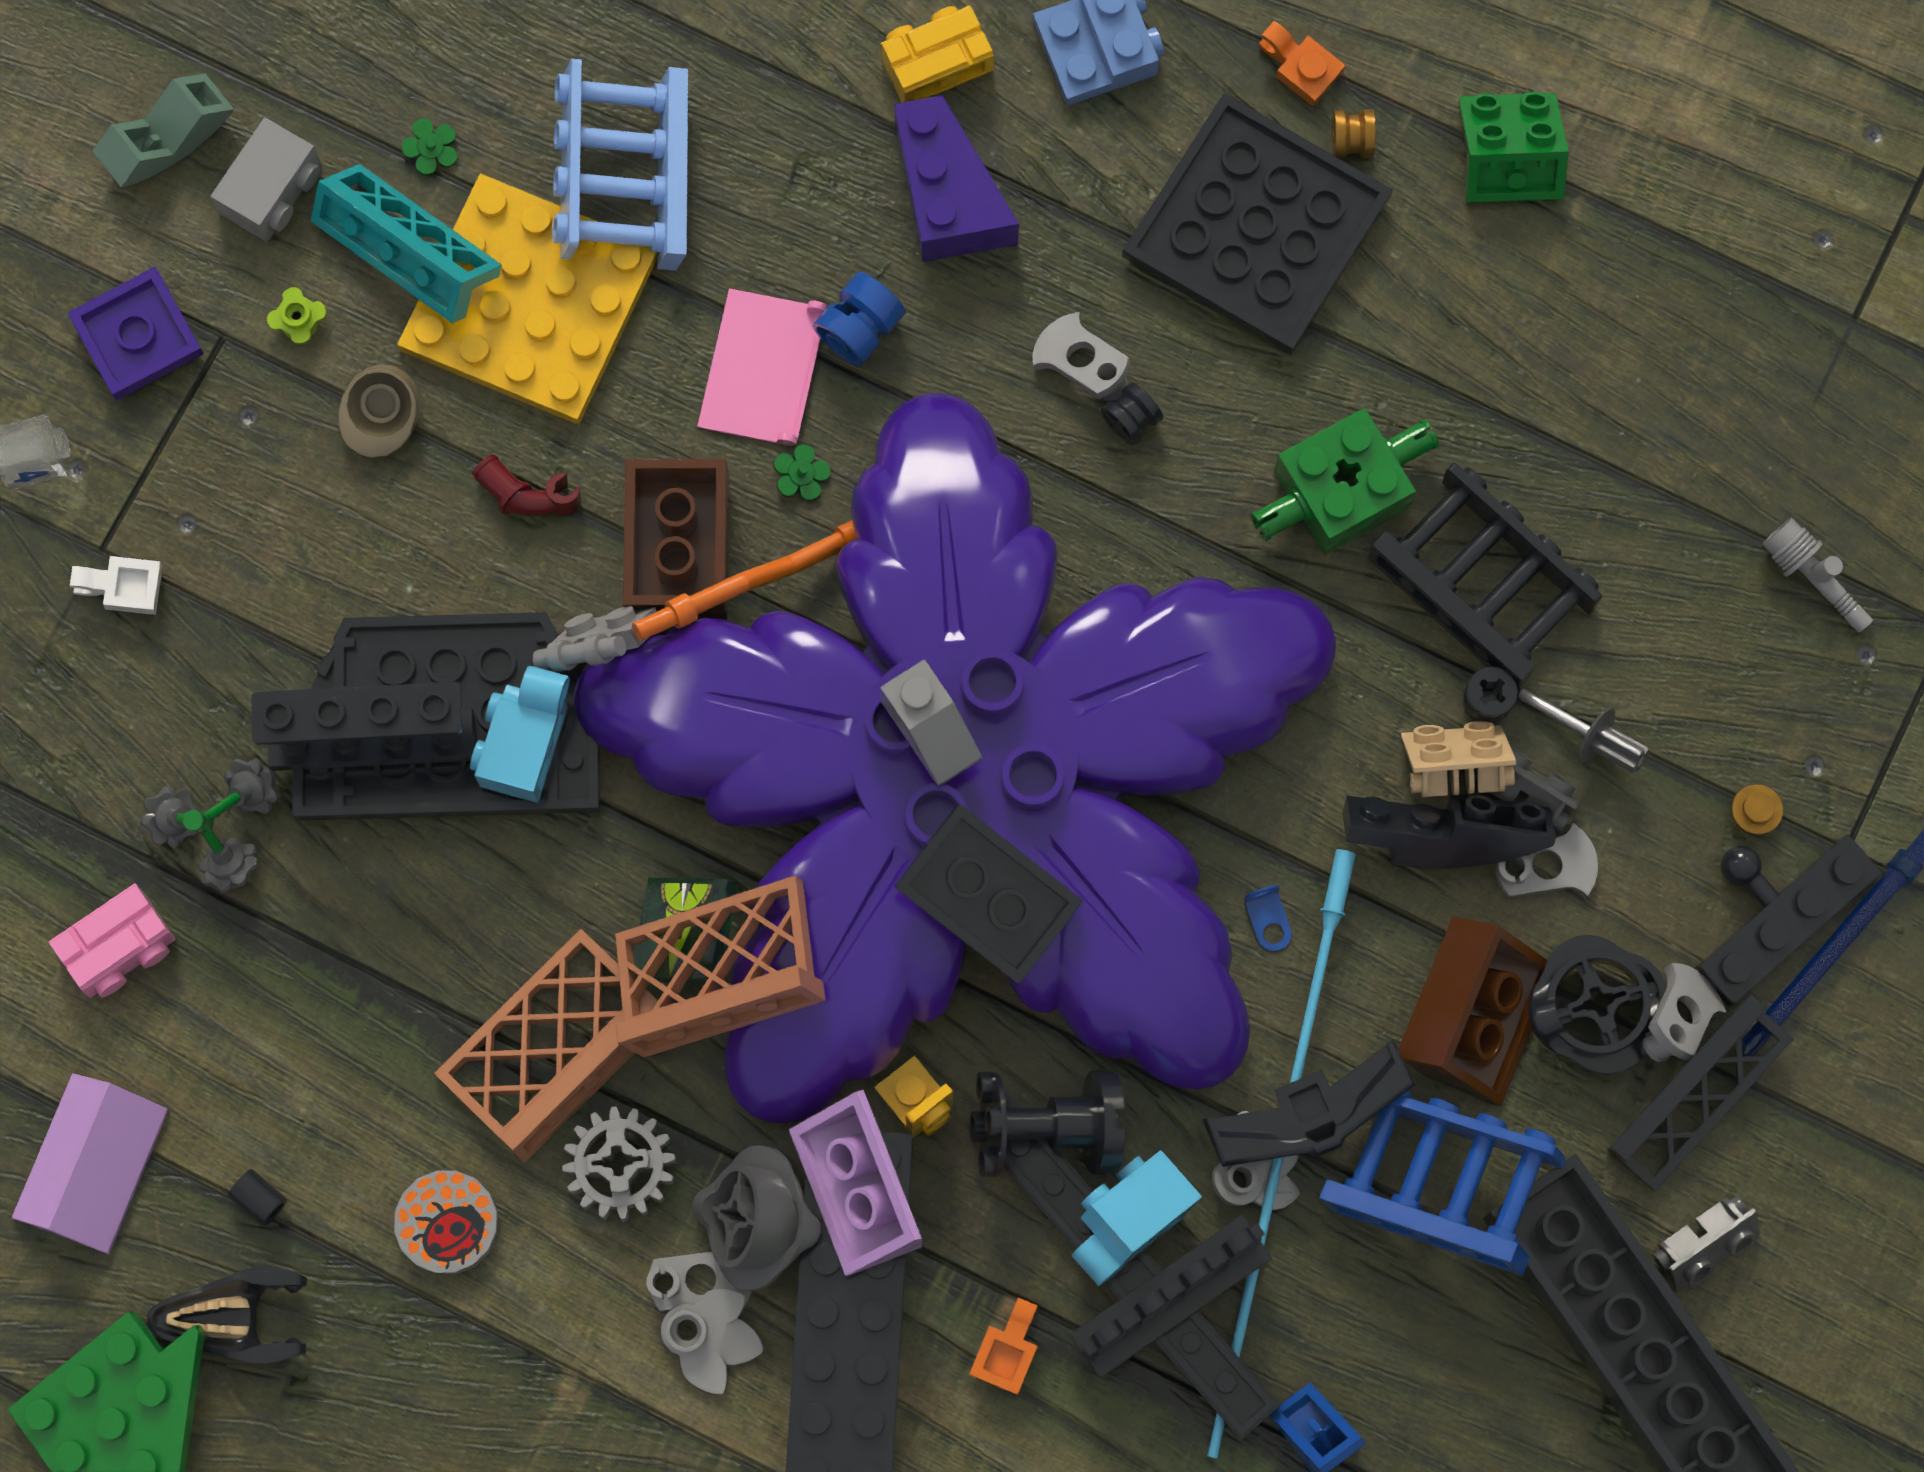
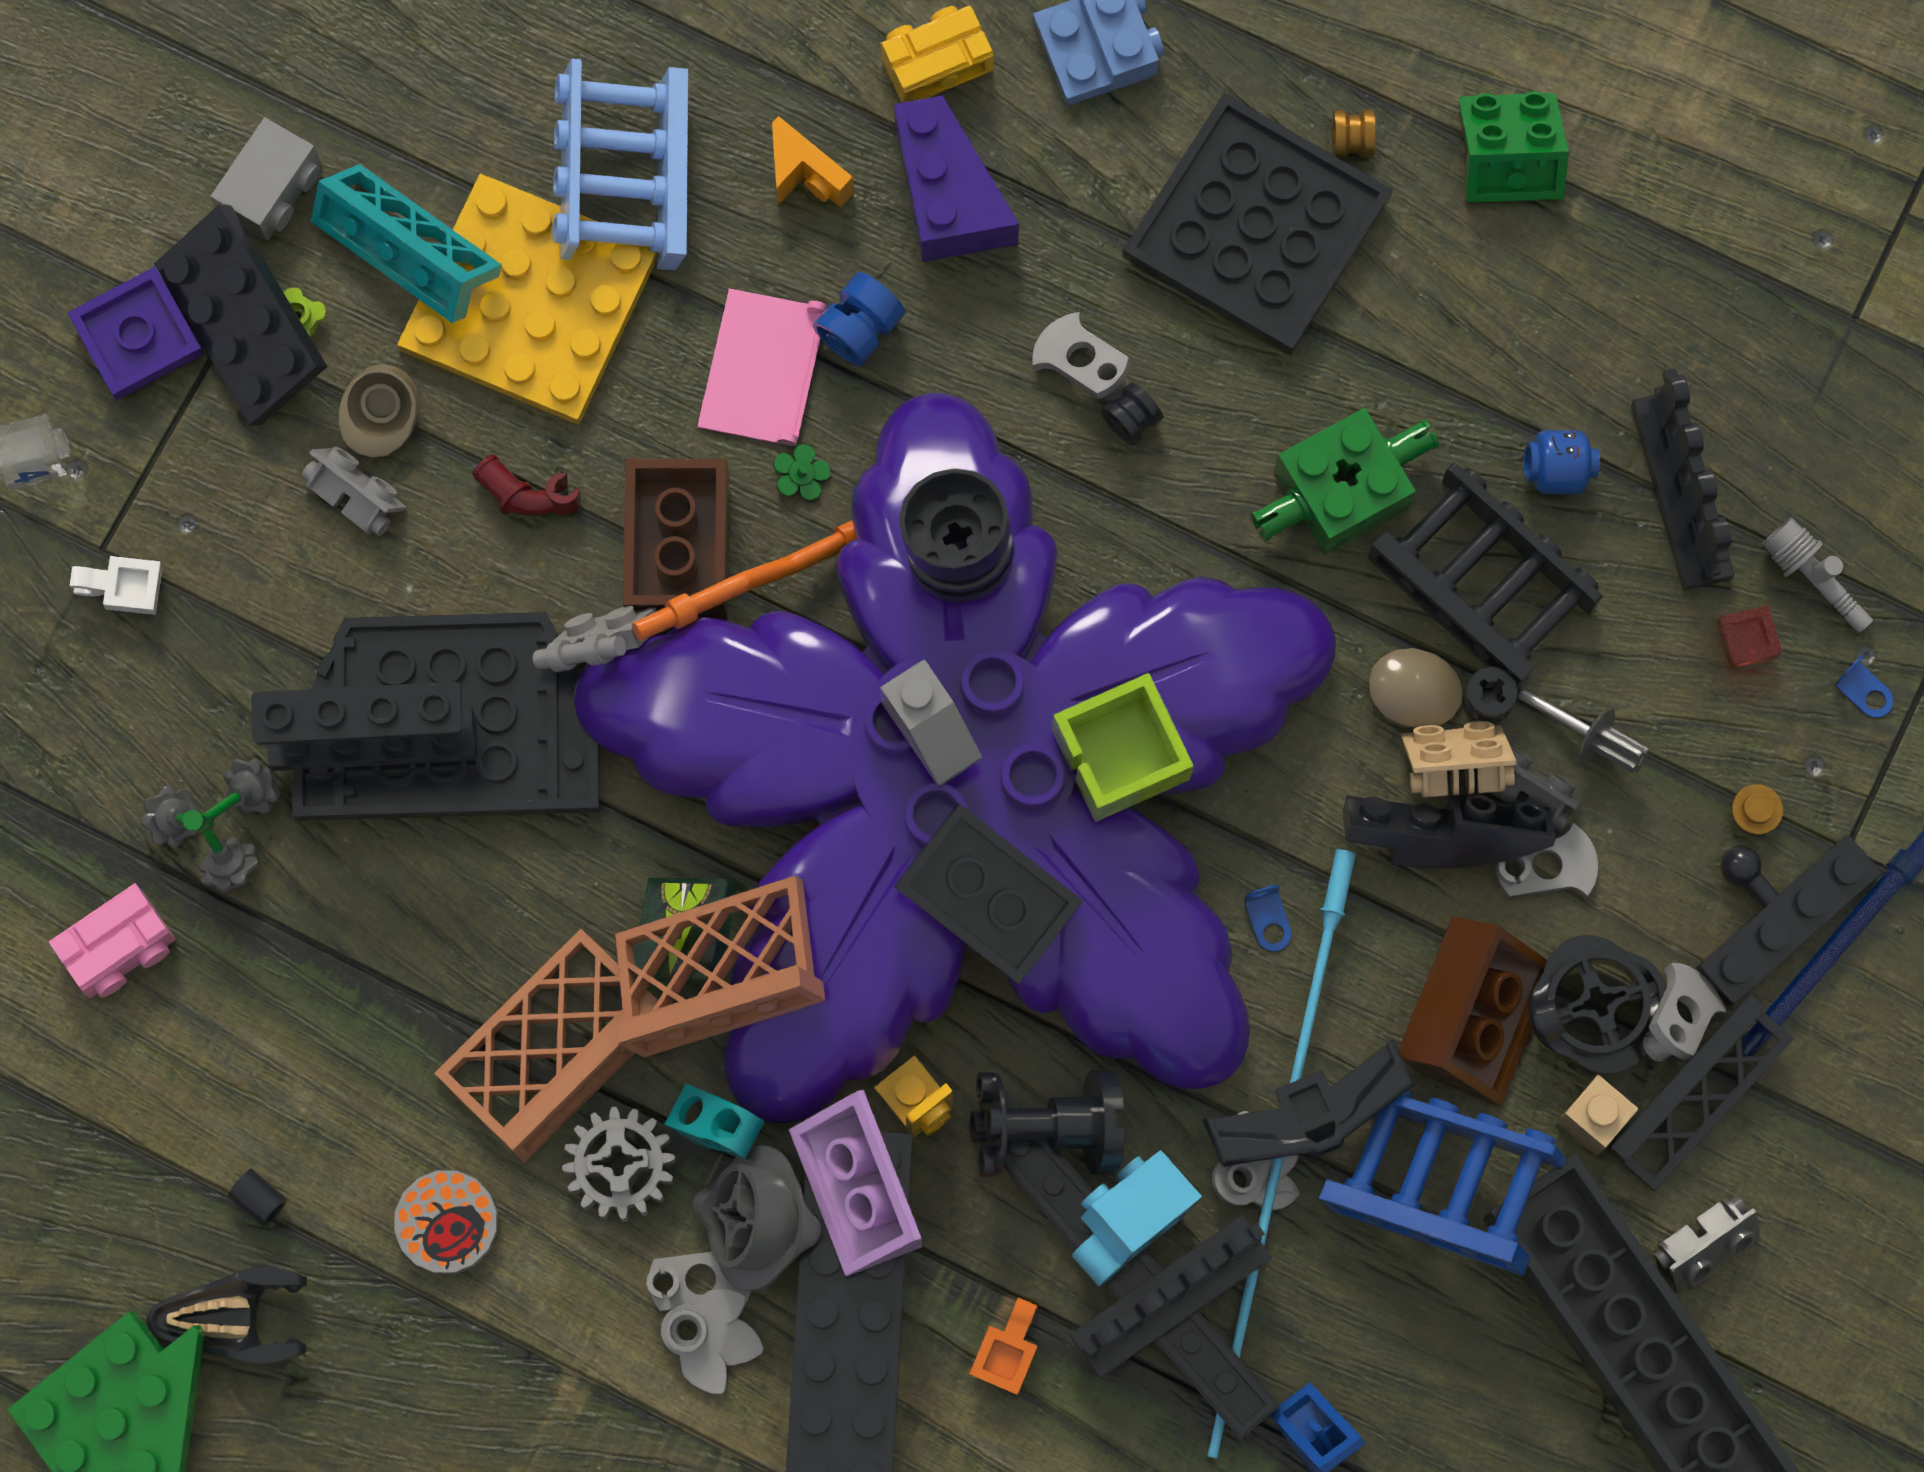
(90, 1163): lavender slope -> none
(173, 128): sand green brick -> none
(240, 314): none -> black plate
(338, 476): none -> light grey hinge
(430, 146): green plant -> none
(522, 735): medium azure hinge -> none
(718, 1126): none -> teal leg
(800, 159): none -> light orange slope
(952, 509): none -> black wheel
(1122, 747): none -> lime piece
(1305, 67): orange plate -> none
(1414, 688): none -> dark tan hat
(1560, 462): none -> blue head
(1597, 1115): none -> tan brick
(1683, 485): none -> black fence
(1749, 636): none -> clear red plate
(1858, 683): none -> blue piece

